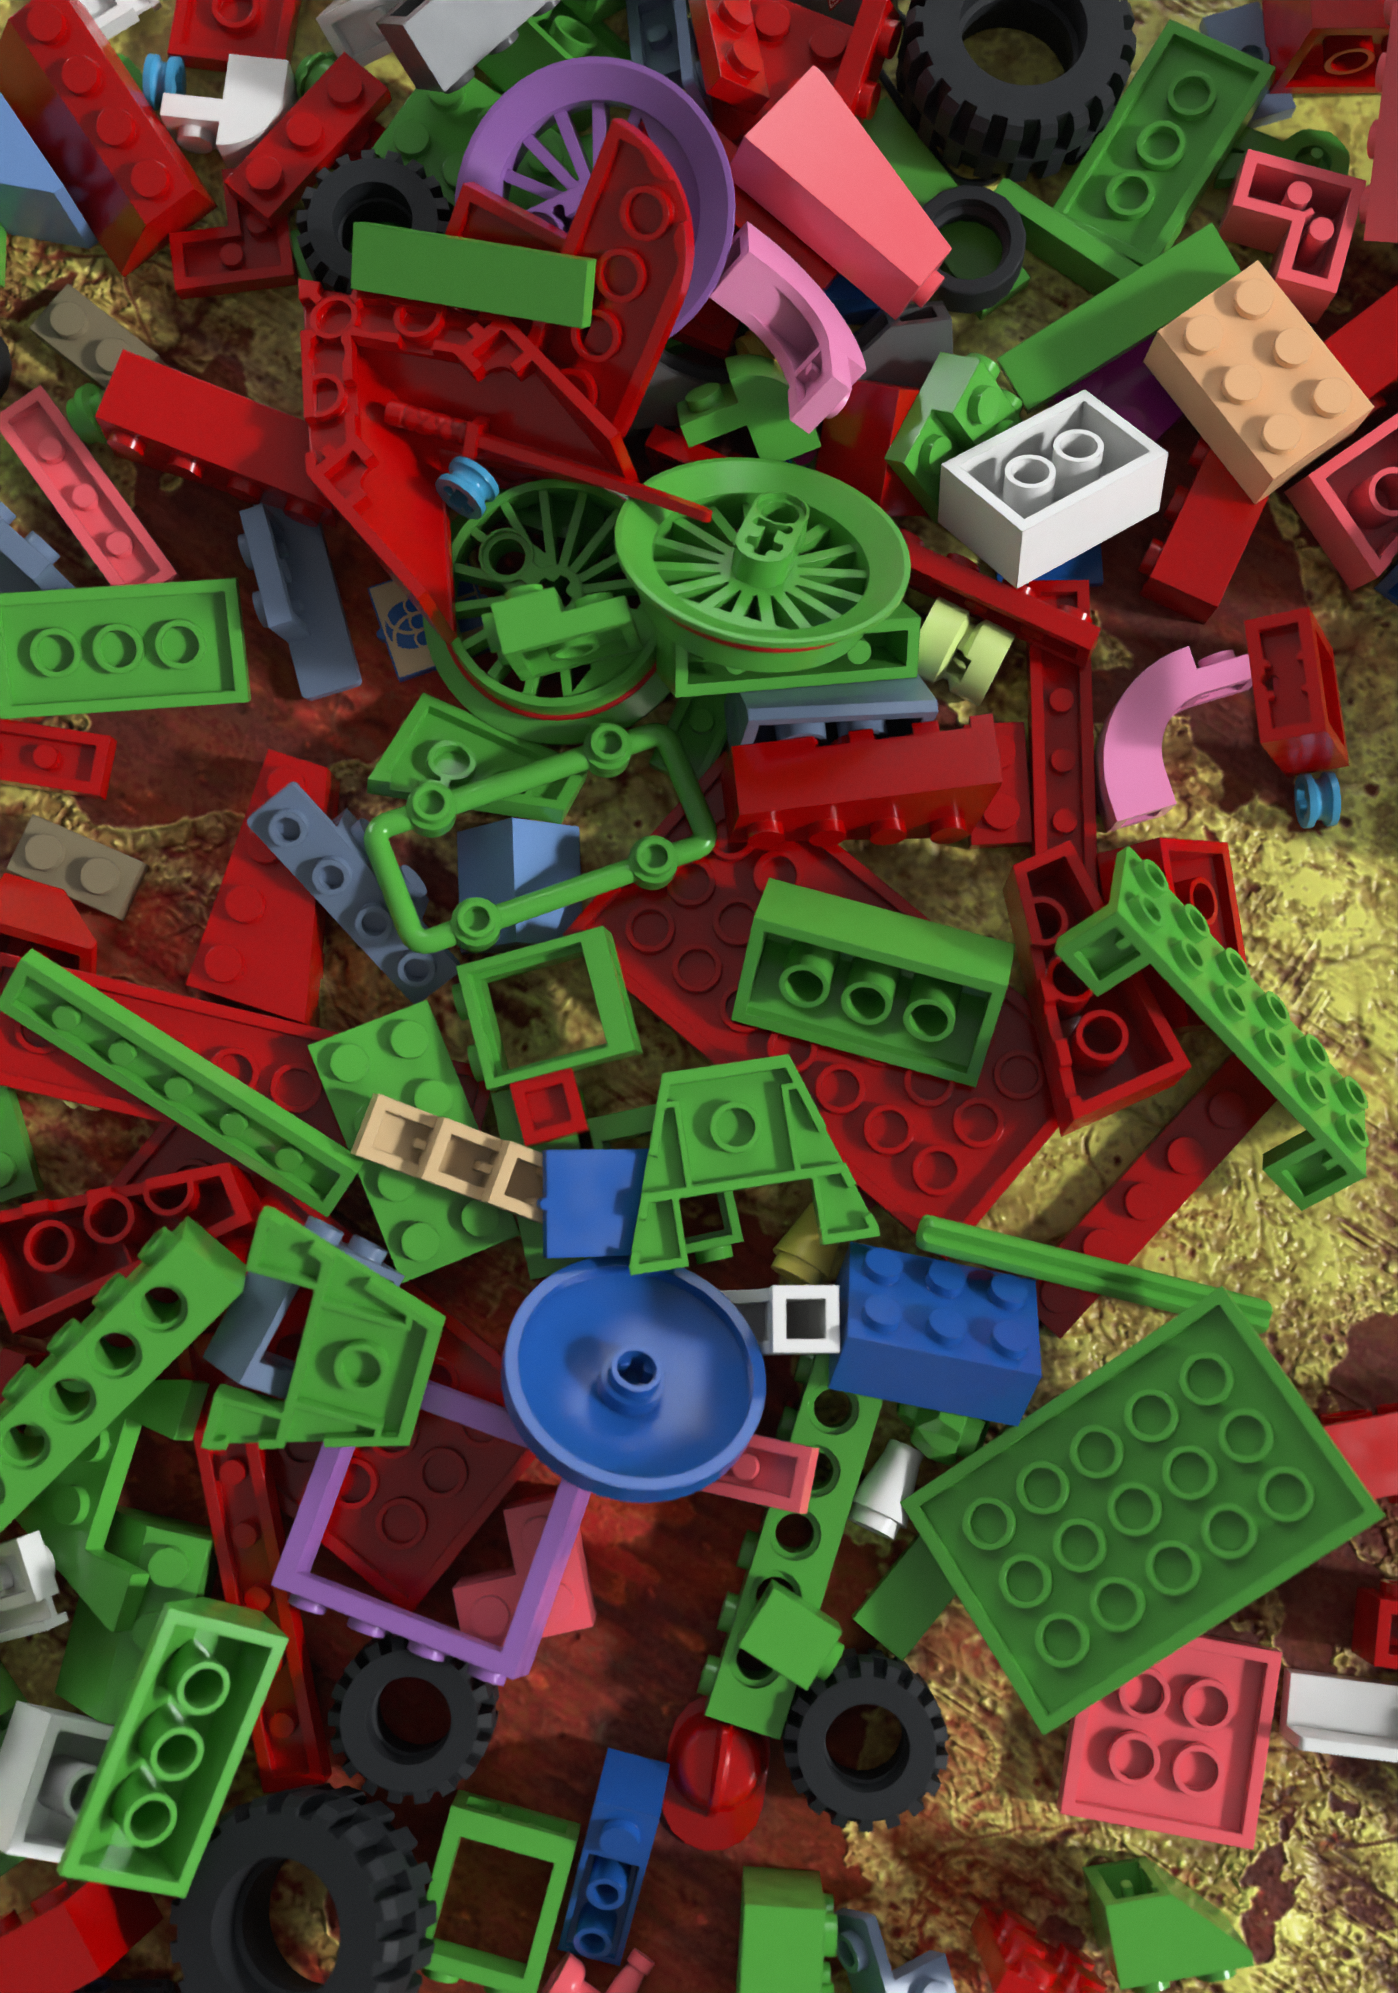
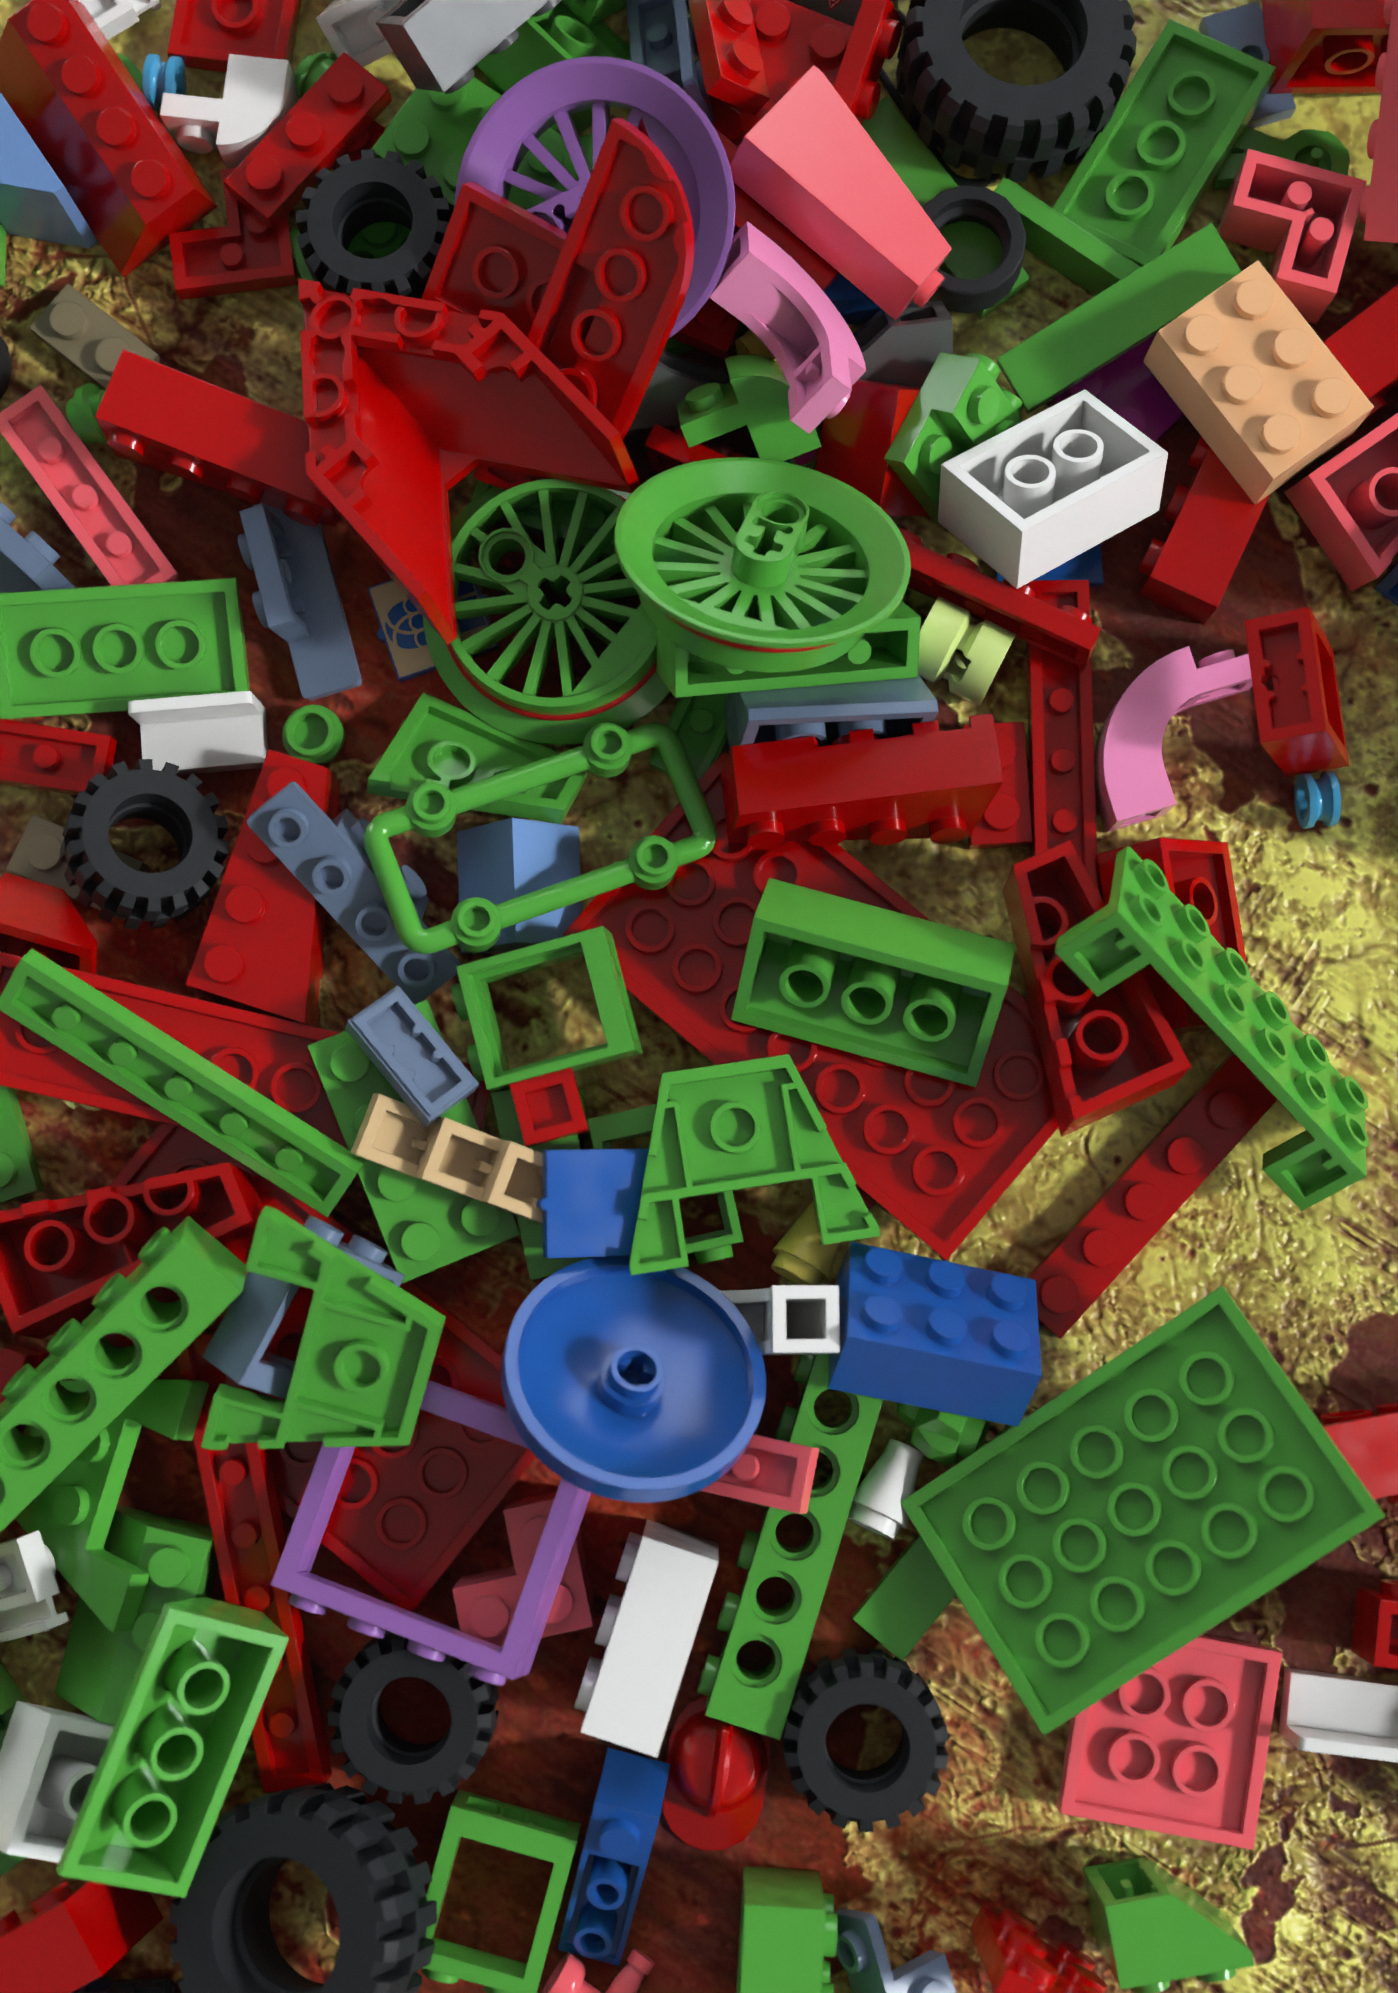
(153, 797): none -> black tyre
(203, 731): none -> white panel
(313, 734): none -> bright green plate
(411, 1056): none -> sand blue plate
(467, 487): dark azure bush -> none
(473, 274): bright green tile -> none
(476, 439): red sword -> none
(543, 638): bright green plate -> none
(647, 1637): none -> white brick
(792, 1636): bright green brick -> none
(1075, 1269): bright green axle -> none

